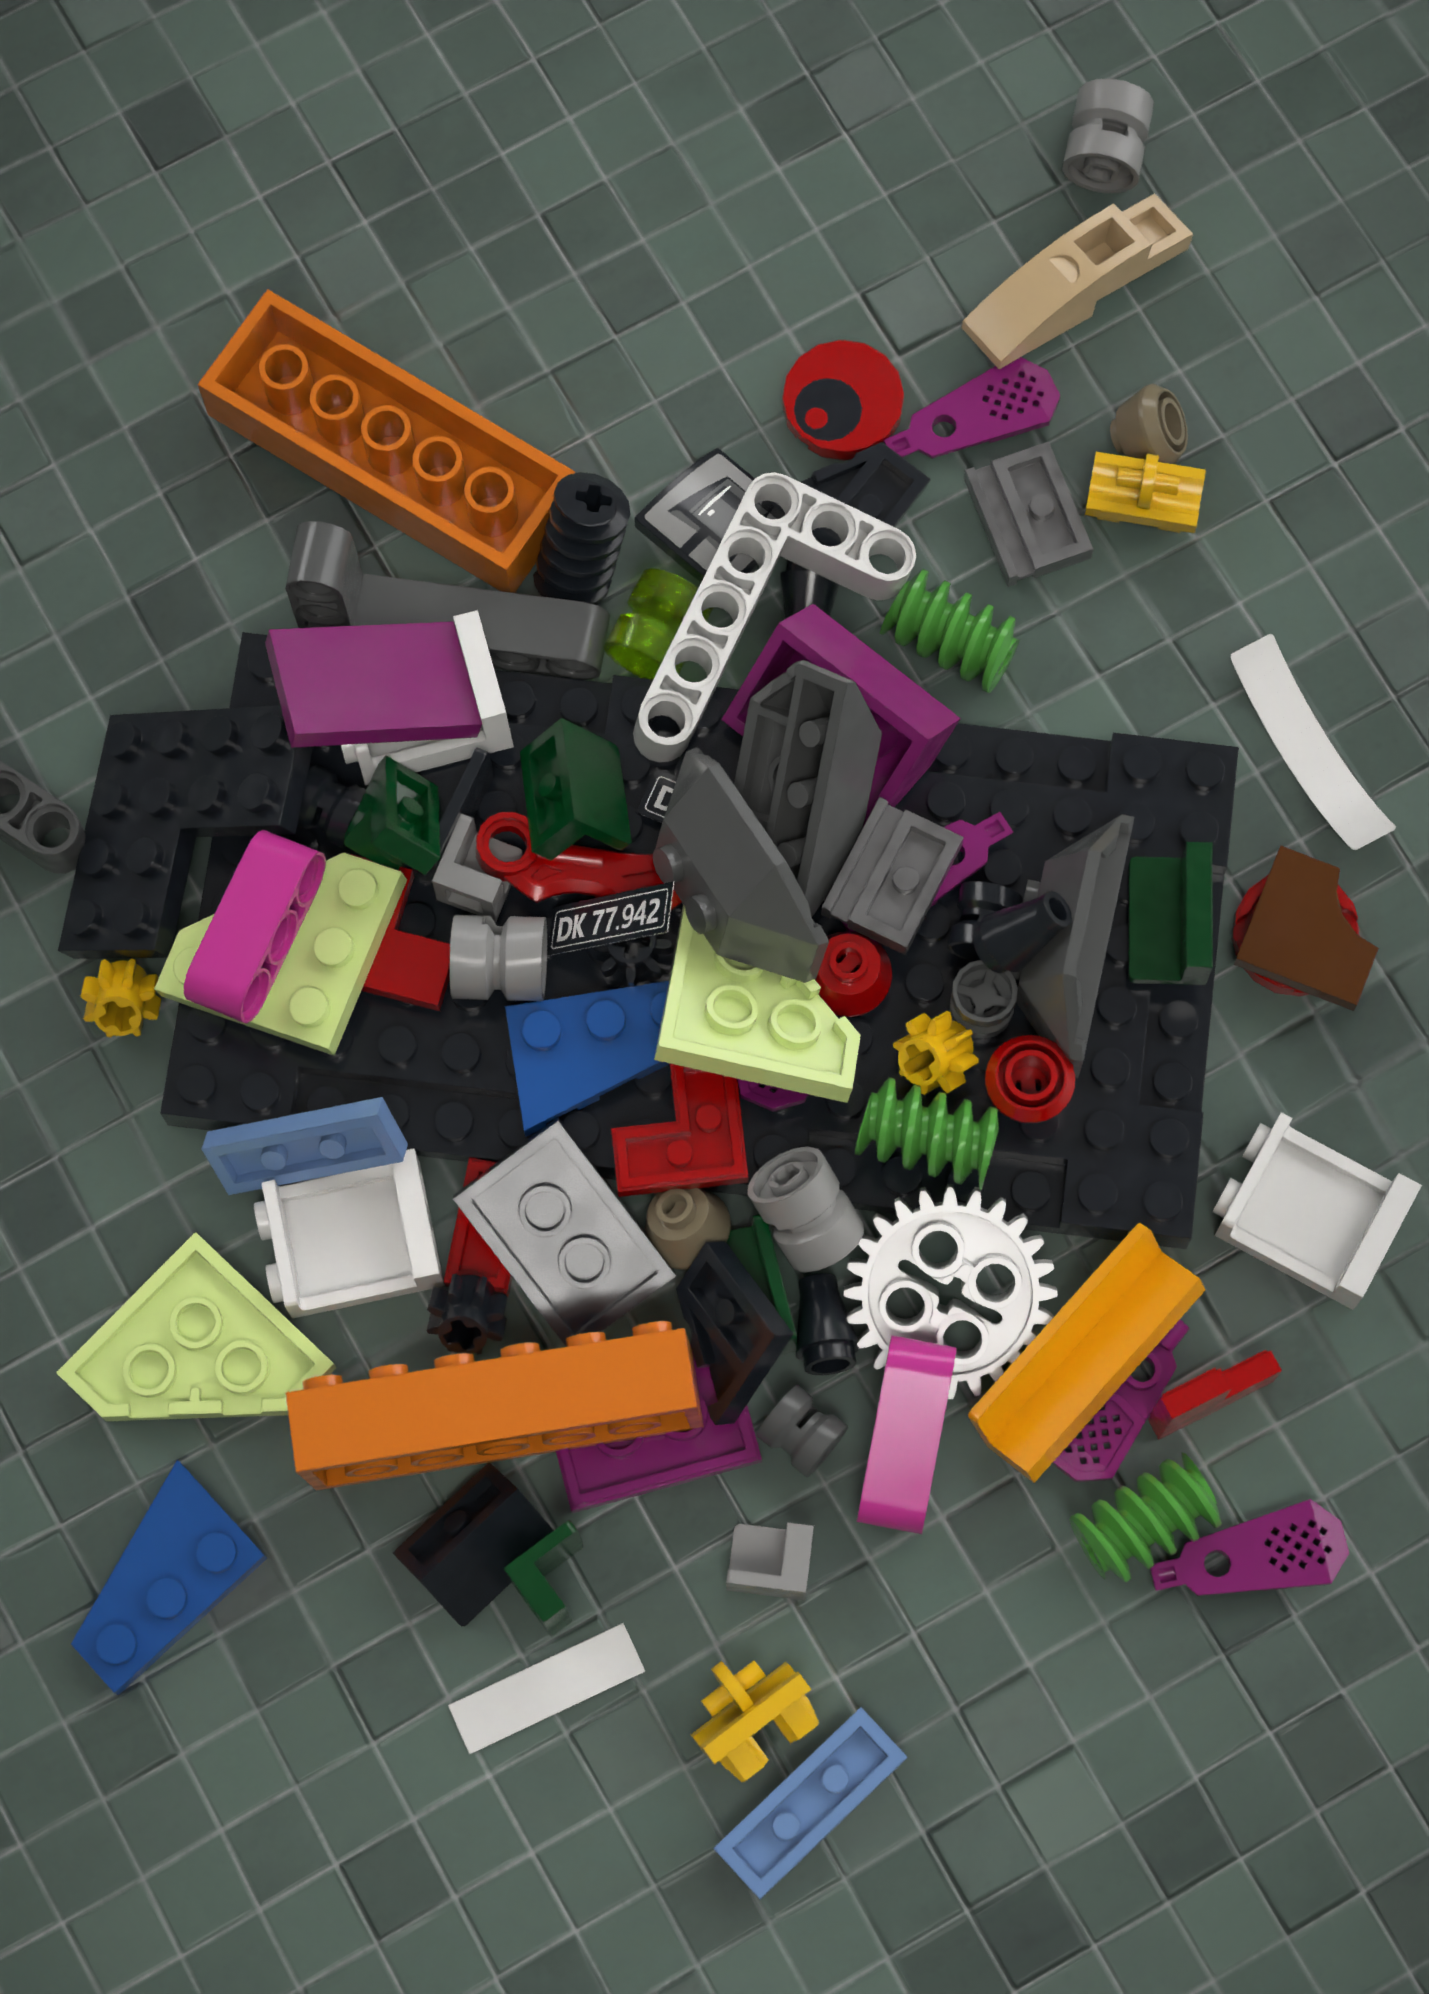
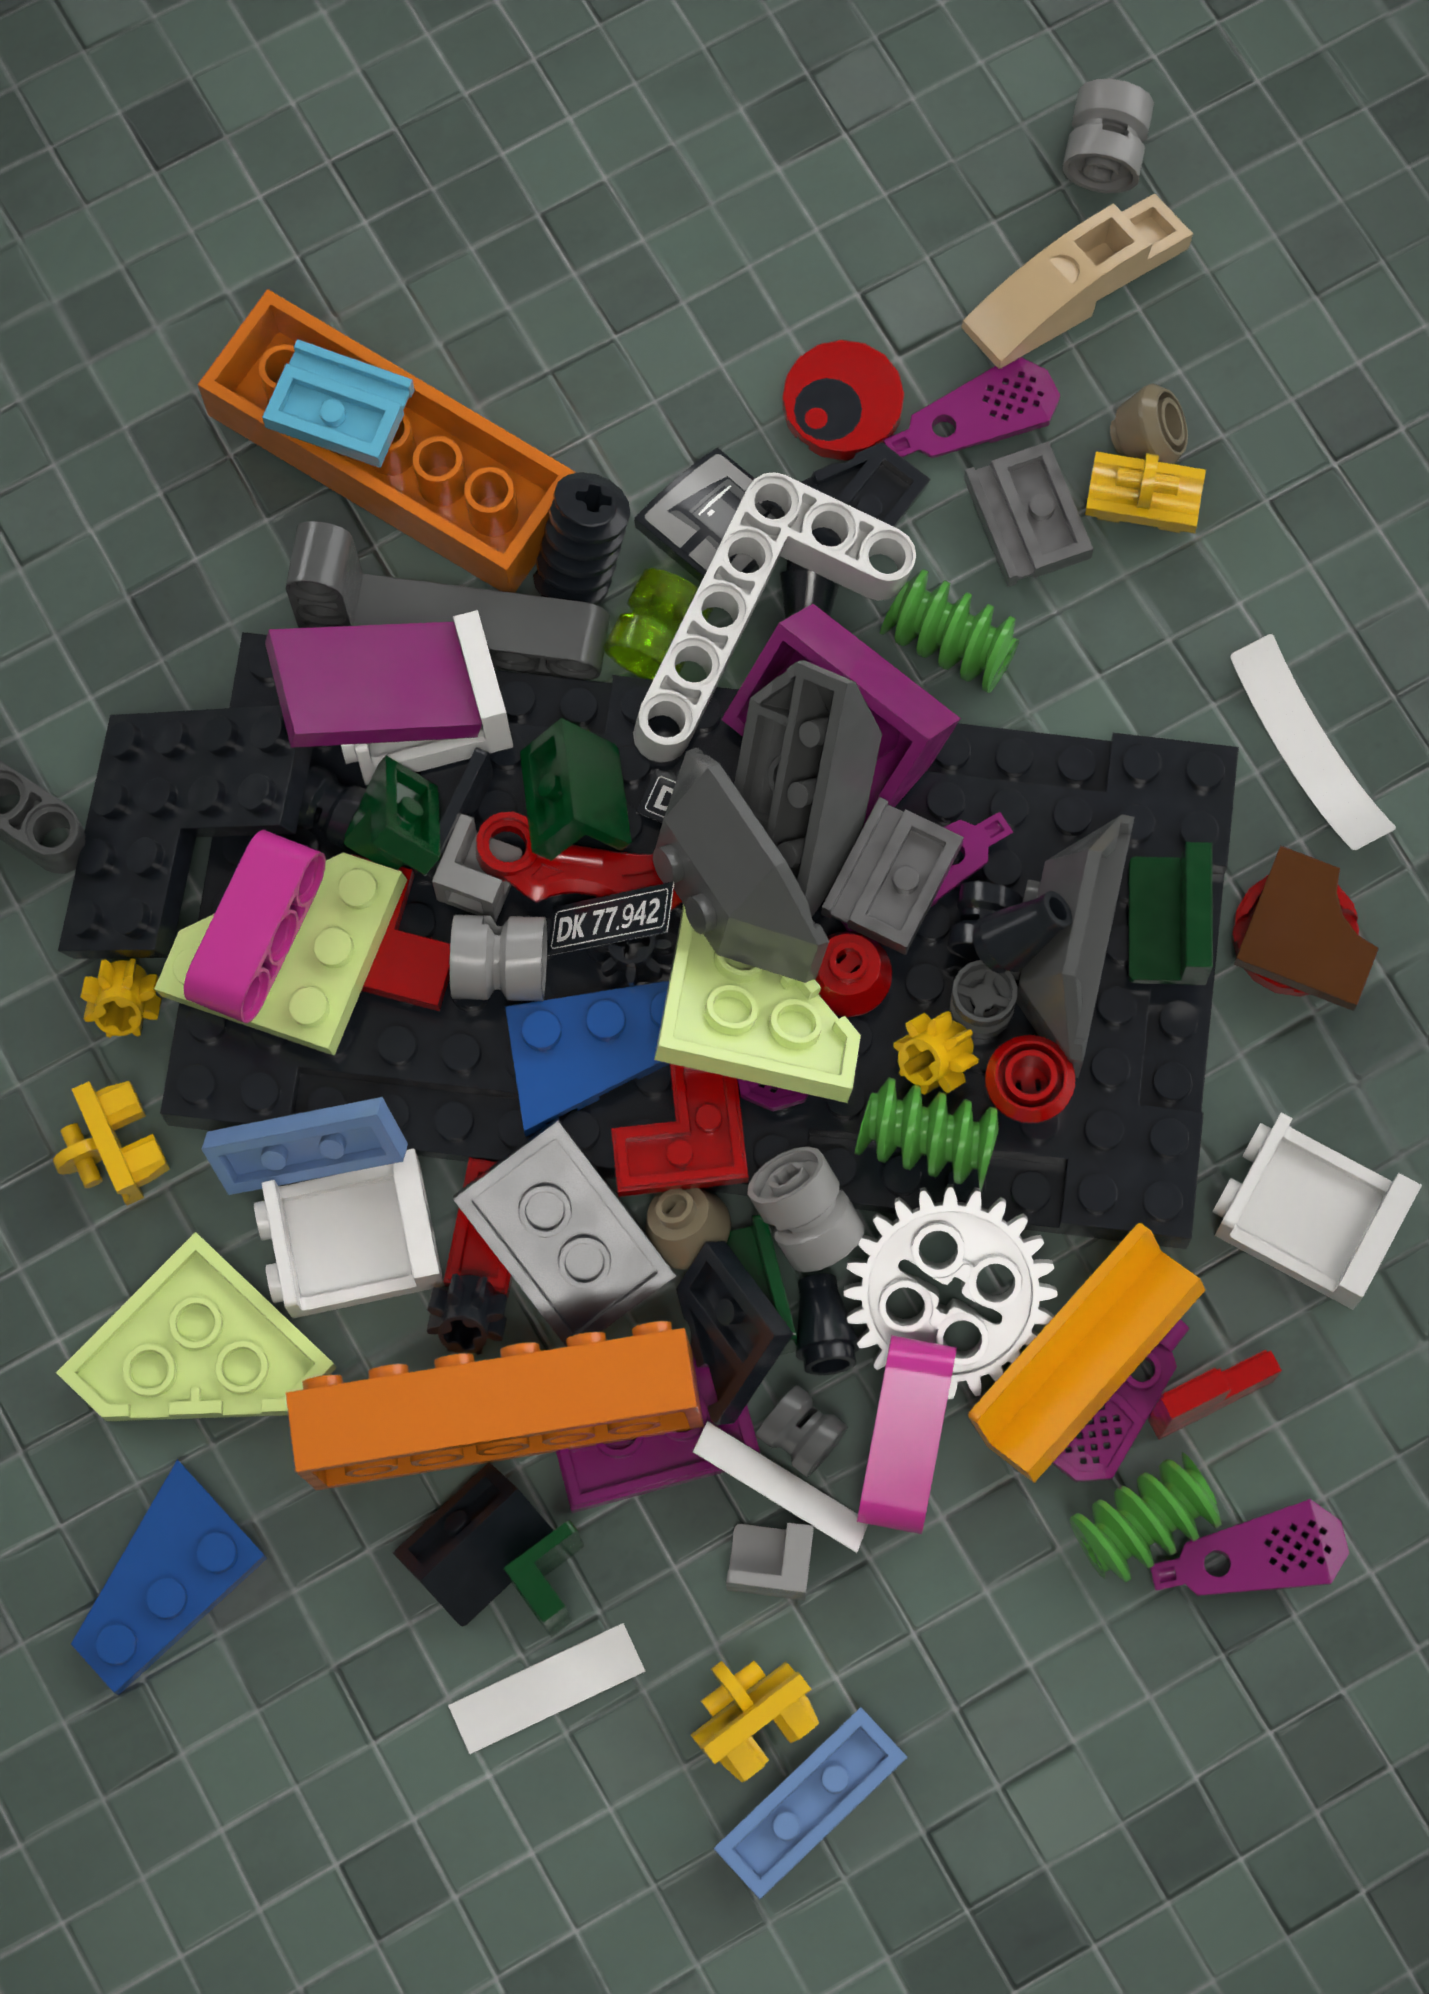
(128, 1165): none -> yellow hips
(338, 403): none -> medium azure plate
(780, 1486): none -> white sticker

